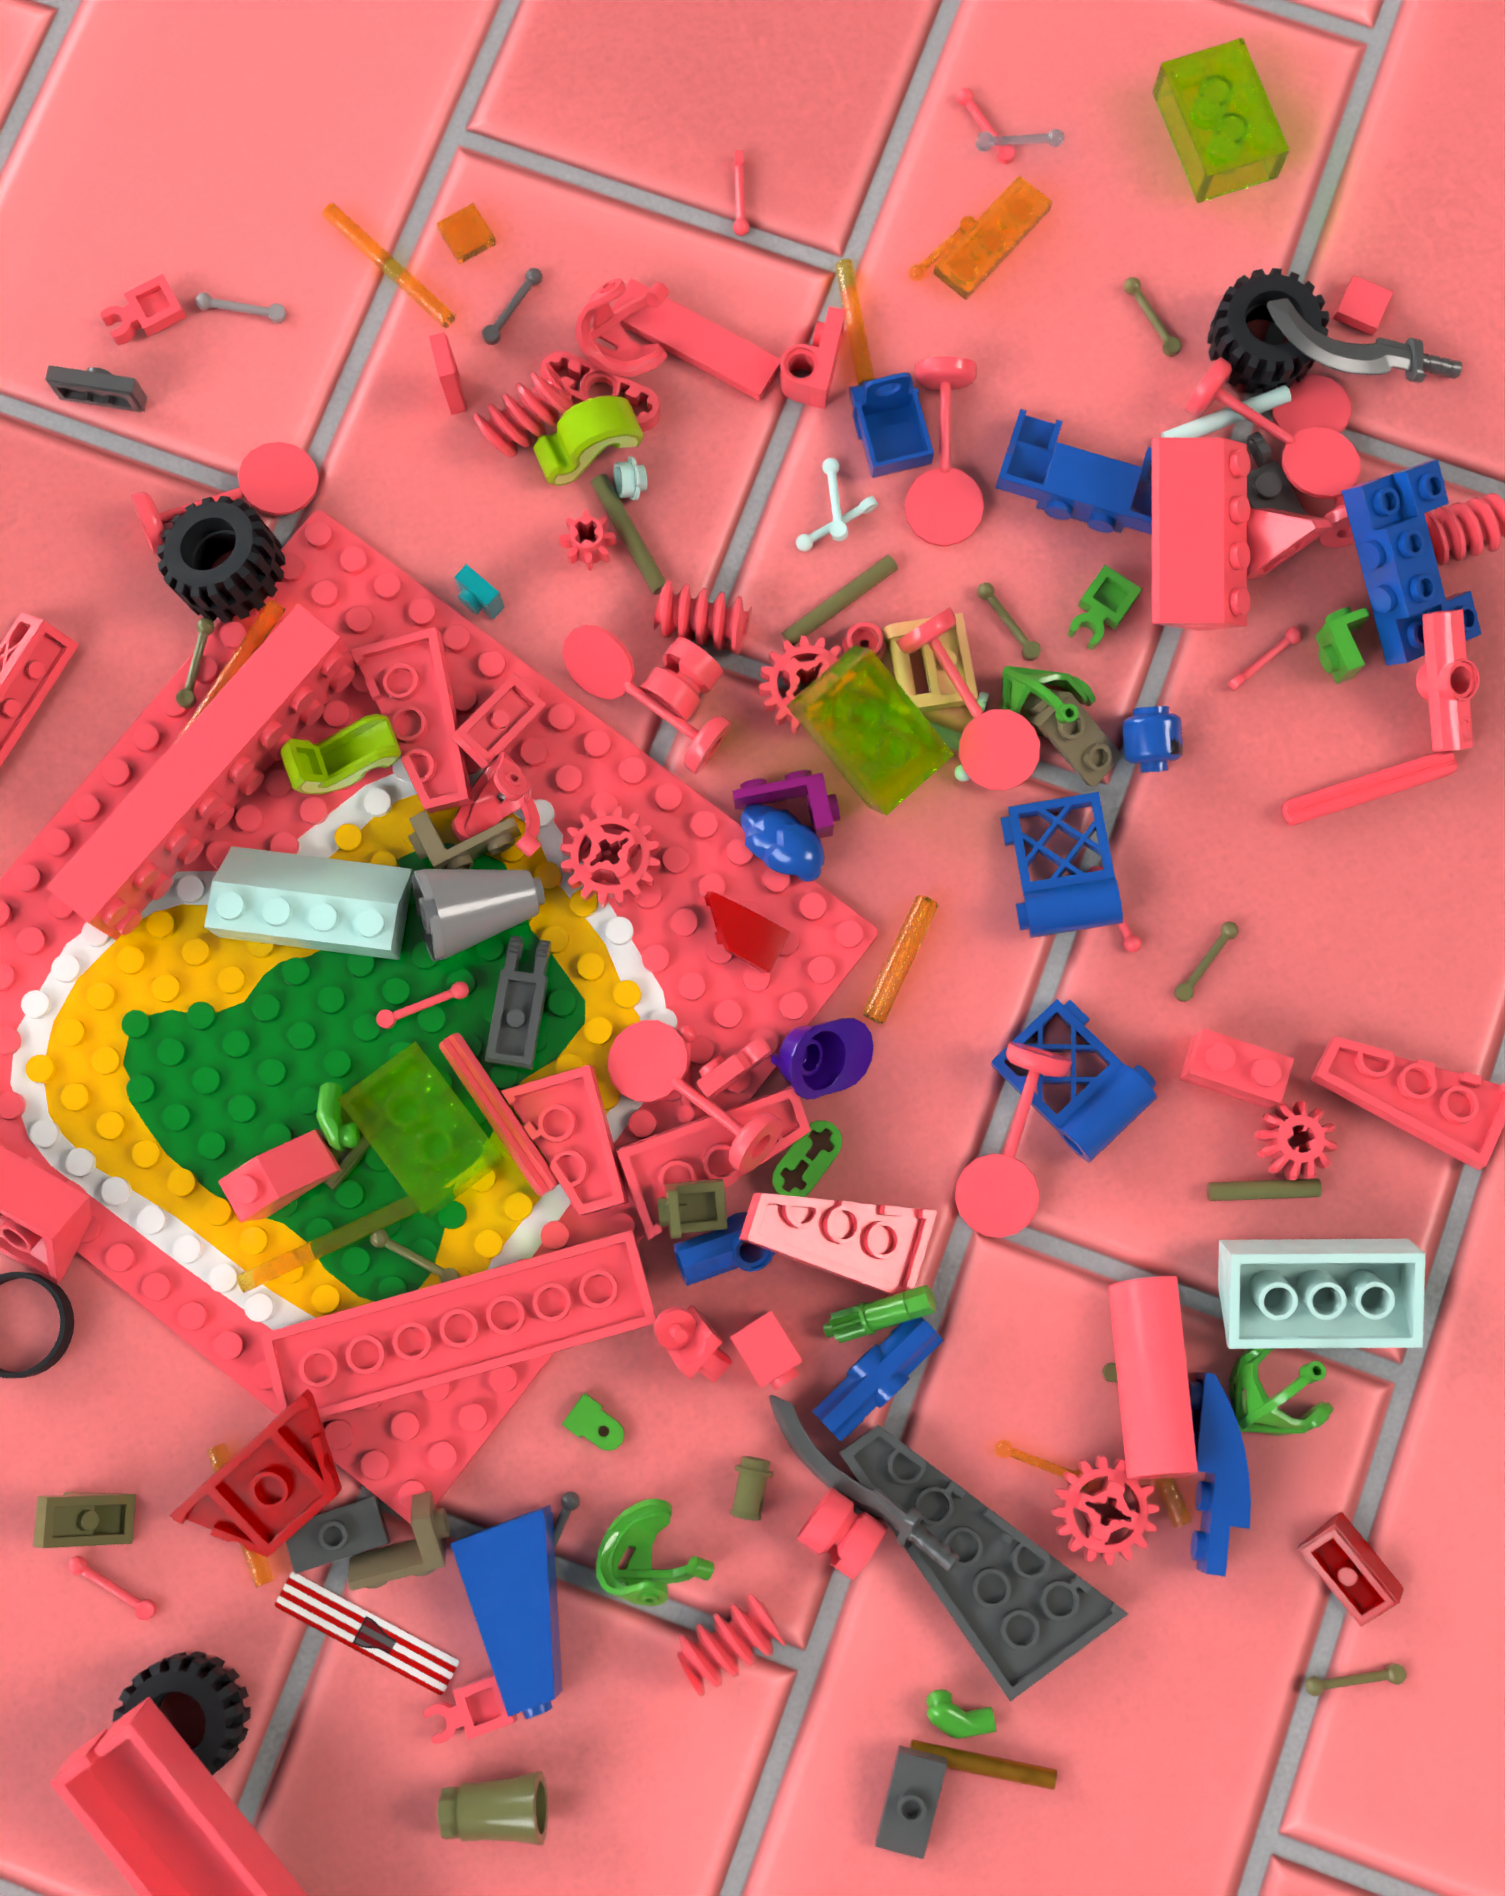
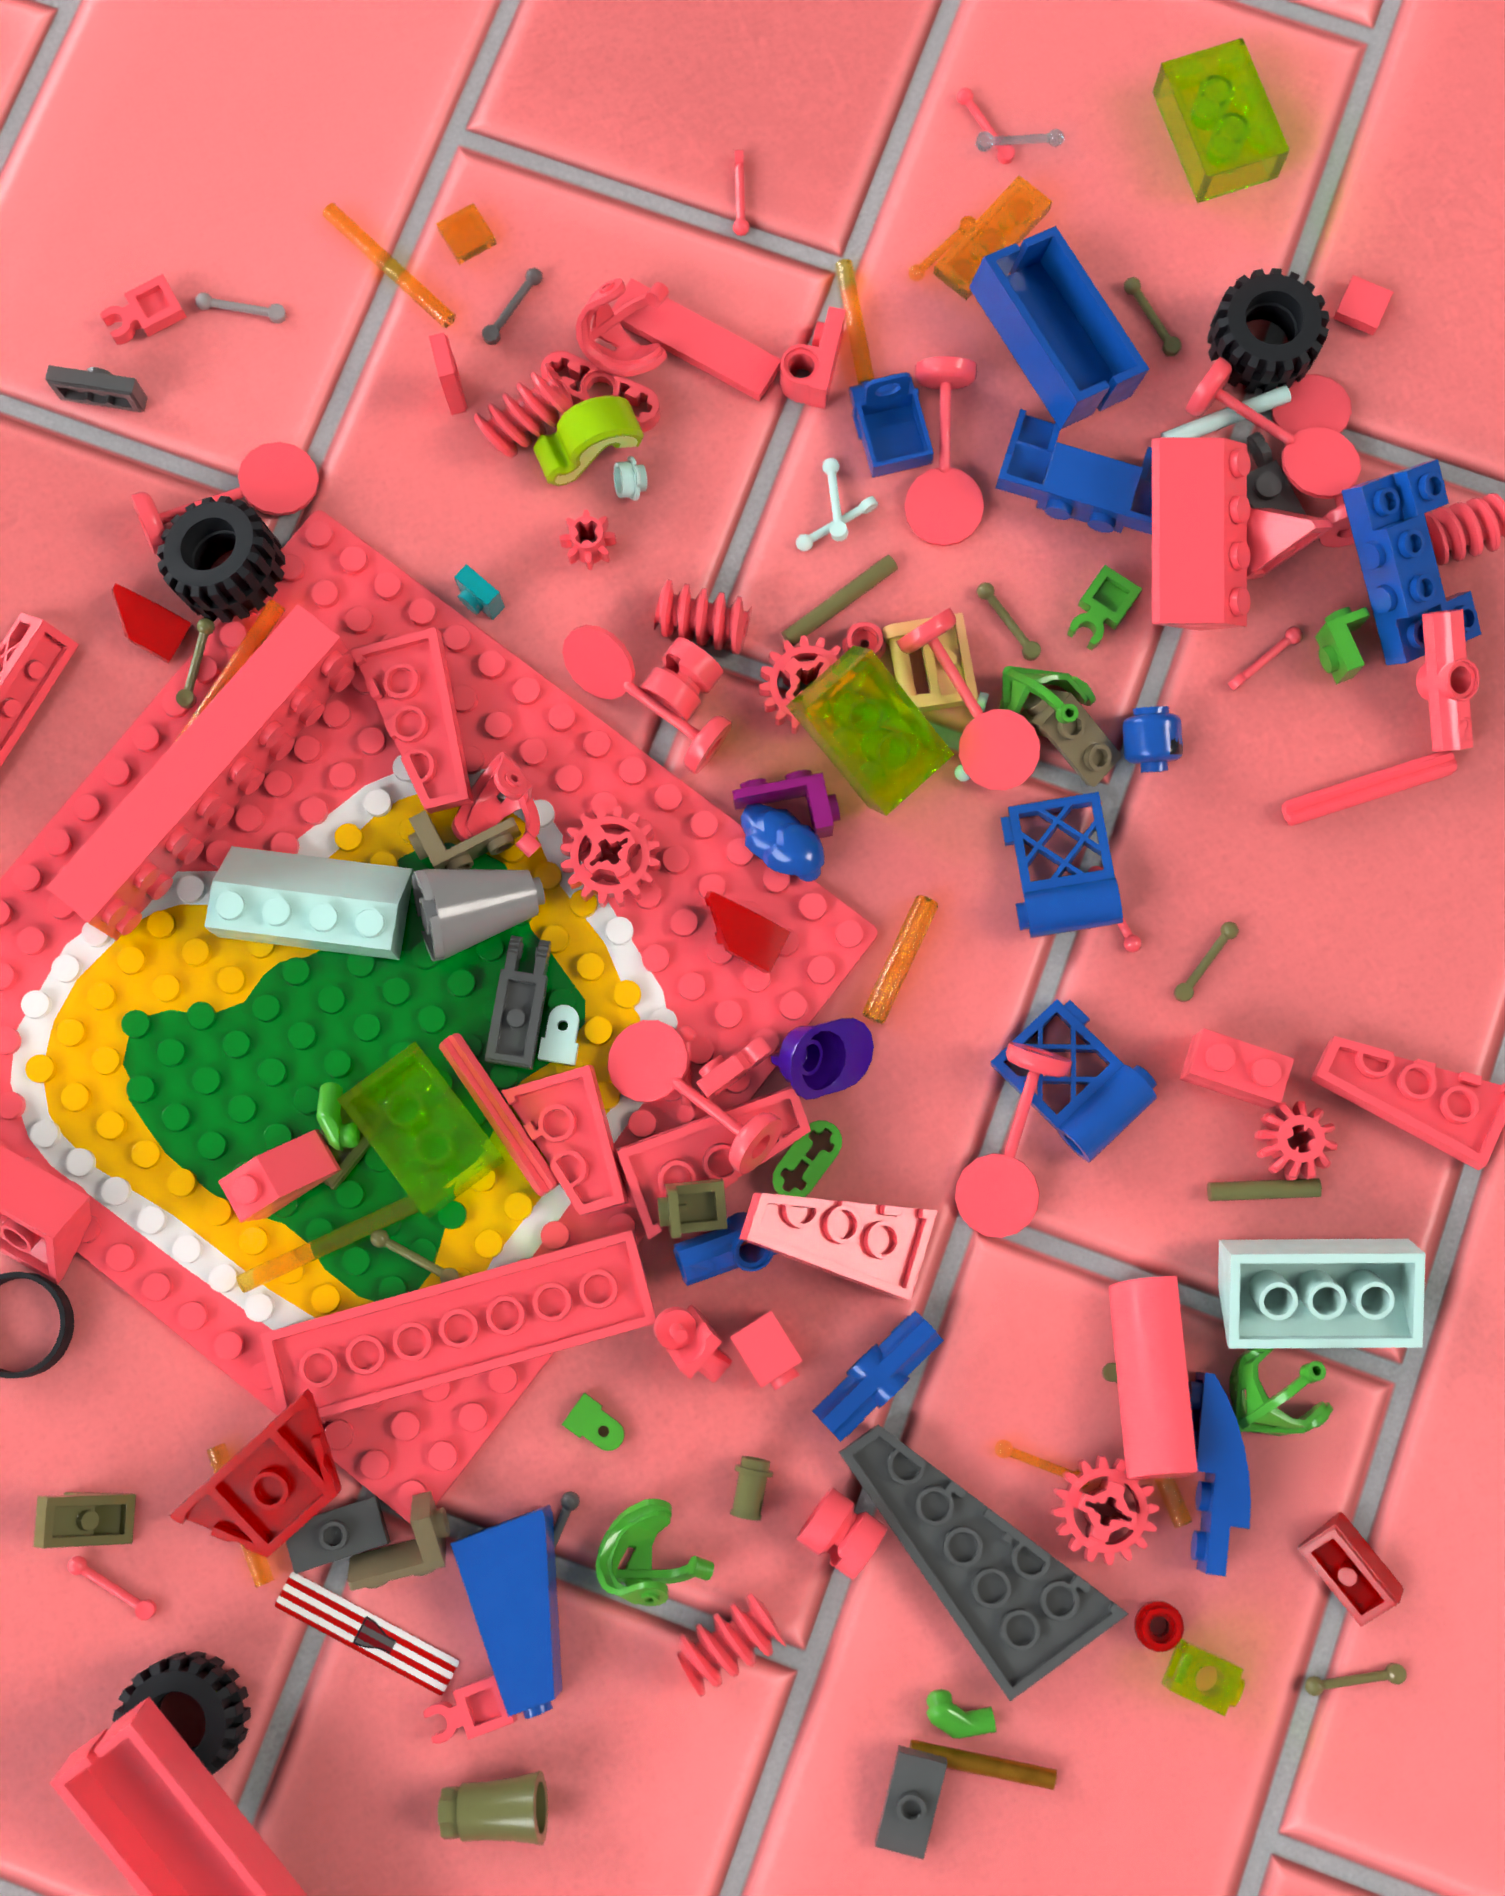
(149, 623): none -> red slope
(341, 757): lime animal -> none
(387, 1019): coral hinge -> none
(498, 720): coral plate -> none
(560, 1045): none -> light aqua piece
(629, 533): olive bar -> none
(872, 1501): dark grey sword -> none
(880, 1314): bright green piece -> none
(1058, 327): none -> blue piece
(1172, 1633): none -> red plate
(1182, 1673): none -> clear neon green brick
(1359, 358): dark grey sword -> none

